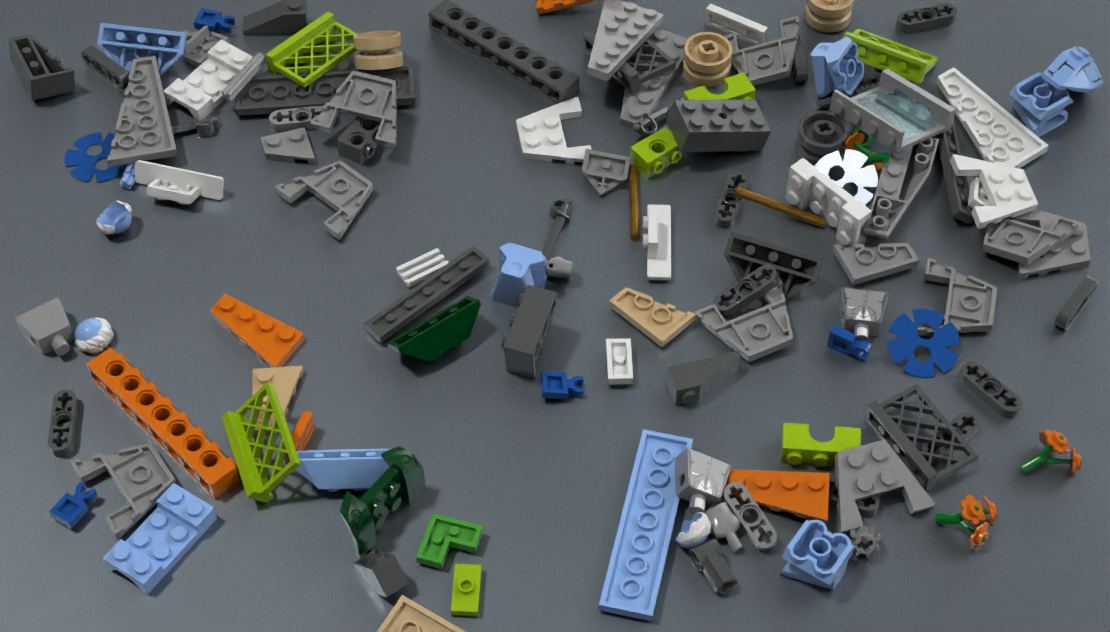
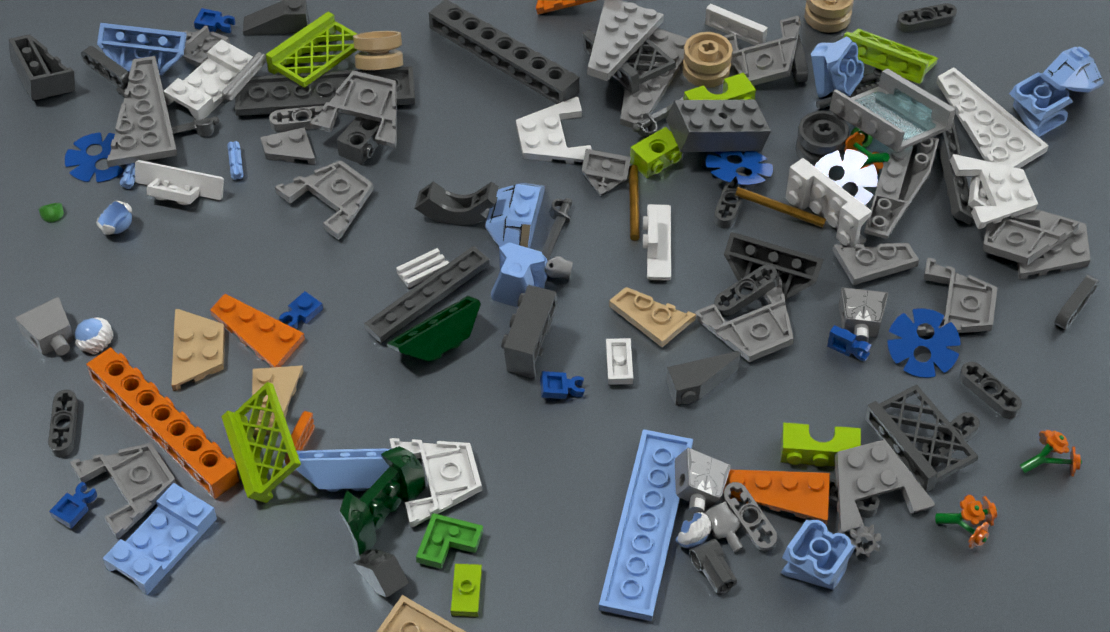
(51, 212): none -> bright green piece
(196, 348): none -> tan wing
(235, 160): none -> light blue axle
(301, 309): none -> blue plate
(449, 475): none -> white wing
(456, 208): none -> dark grey arch
(515, 214): none -> light blue wedge
(728, 170): none -> blue piece

